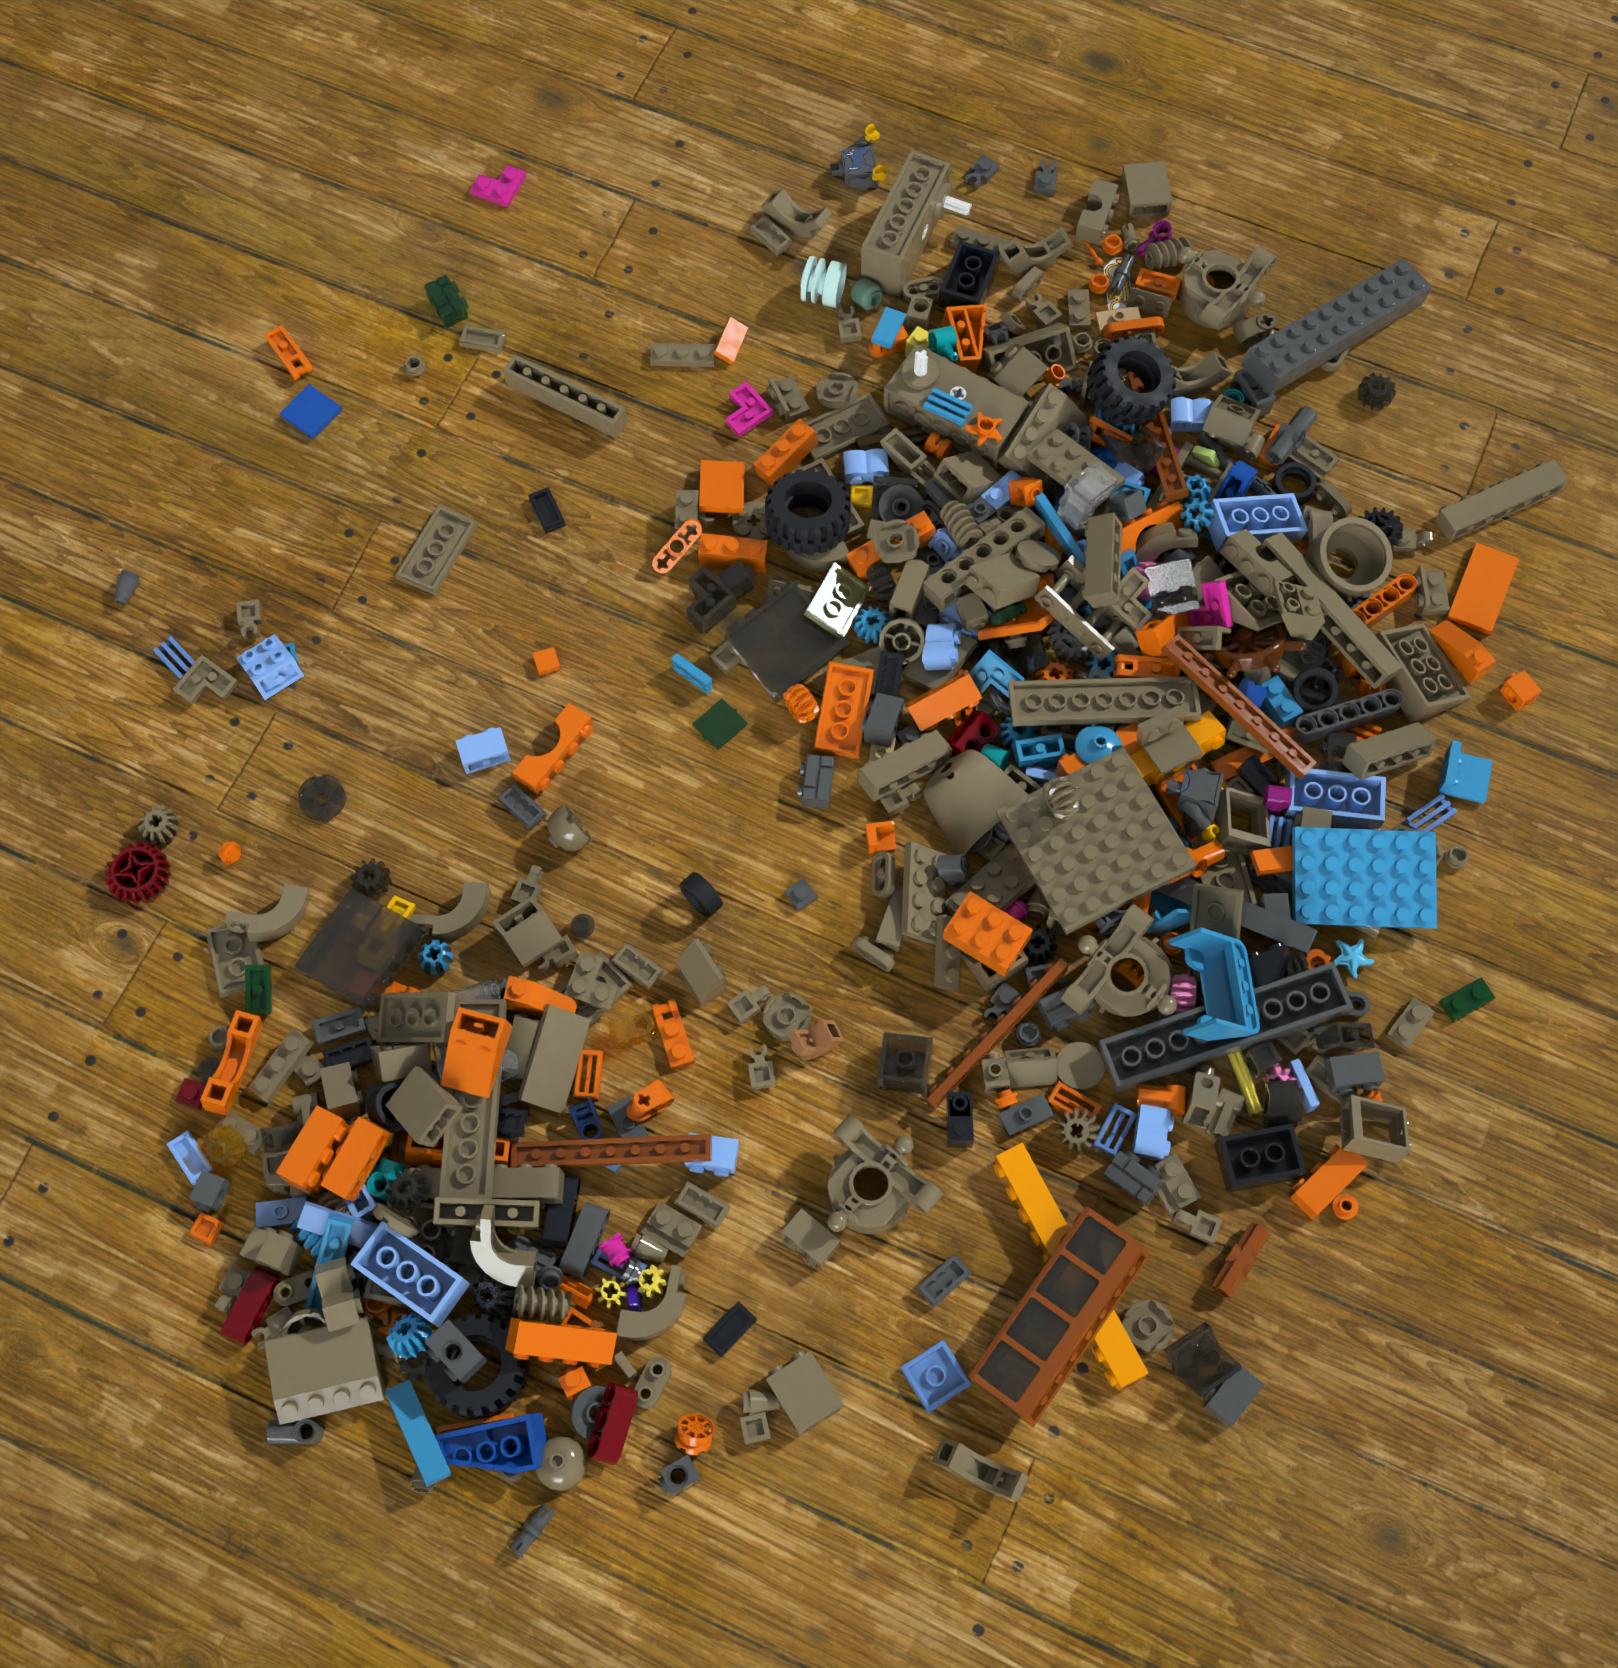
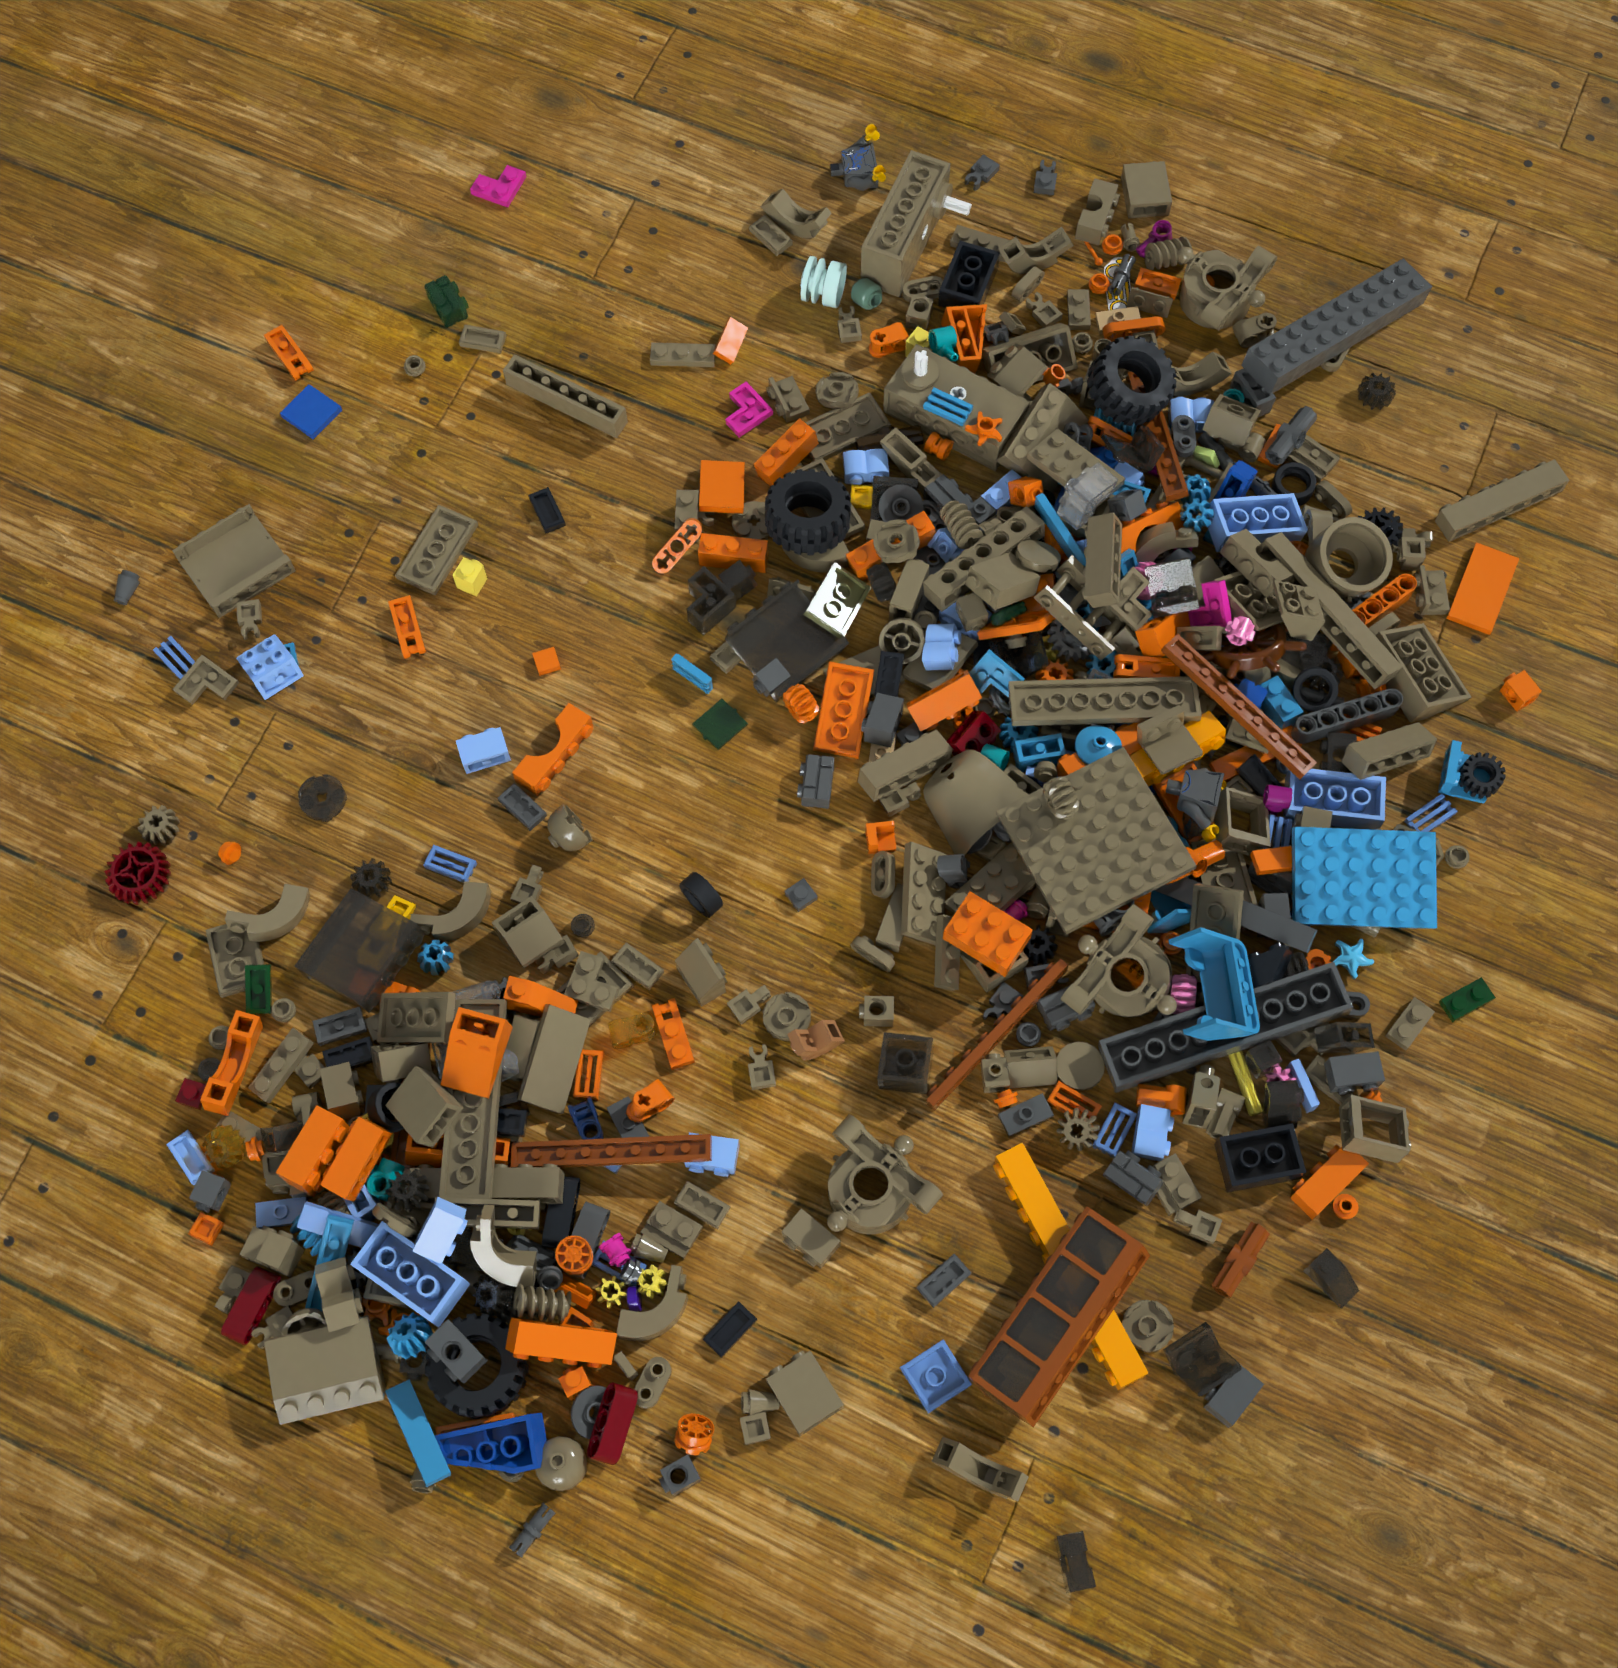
(233, 560): none -> dark tan panel
(255, 1149): none -> orange plate
(283, 1010): none -> dark tan plate
(294, 1432): dark grey piece -> none
(407, 626): none -> orange plate
(440, 1230): none -> light blue brick
(446, 872): none -> medium blue tile
(470, 576): none -> light yellow brick
(574, 1255): none -> orange wheel
(770, 677): none -> dark grey brick
(866, 619): dark azure gear -> none
(885, 1003): none -> dark tan brick
(888, 328): dark azure tile -> none
(924, 618): none -> dark tan plate
(959, 1120): black slope -> none
(966, 476): dark tan brick -> none
(1045, 771): none -> dark tan plate
(1080, 1575): none -> clear smoke brick
(1183, 434): none -> dark grey plate
(1240, 631): none -> bright pink gear
(1332, 1277): none -> clear smoke slope
(1390, 621): none -> dark tan beam
(1411, 553): none -> dark tan brick
(1463, 650): orange slope -> none
(1490, 766): none -> black tyre

